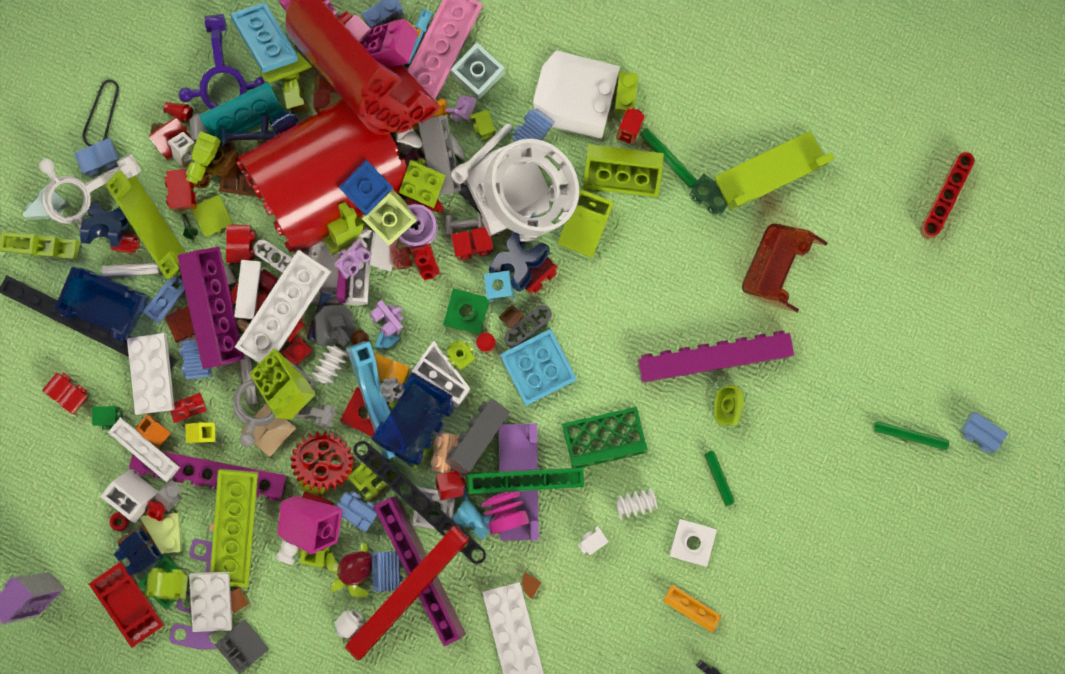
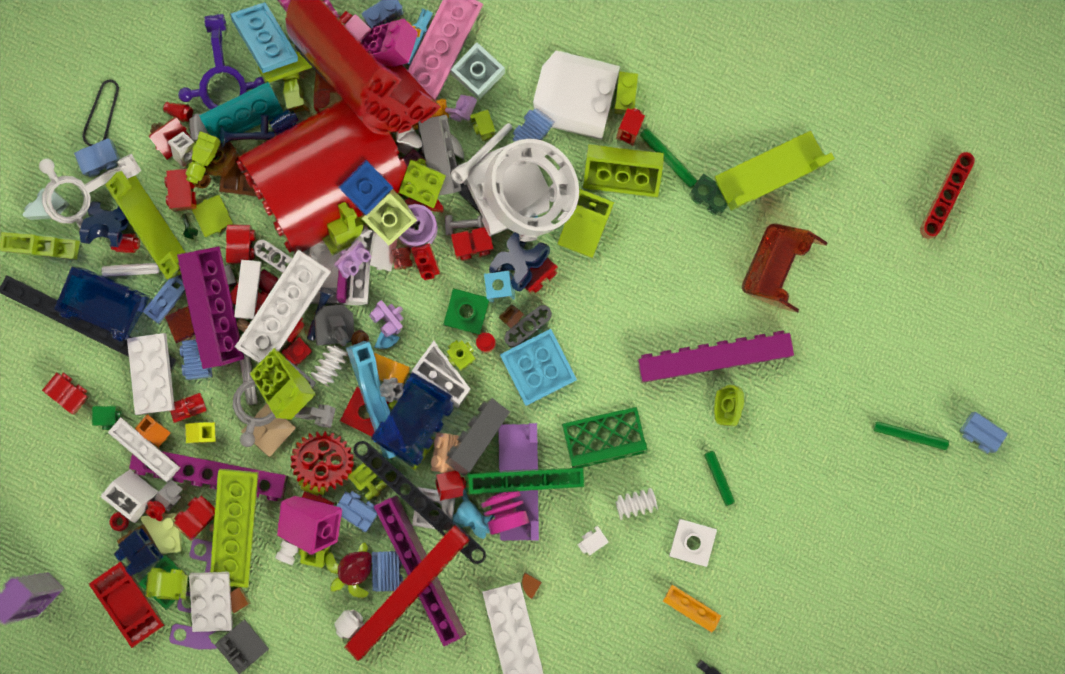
(195, 517): none -> red brick

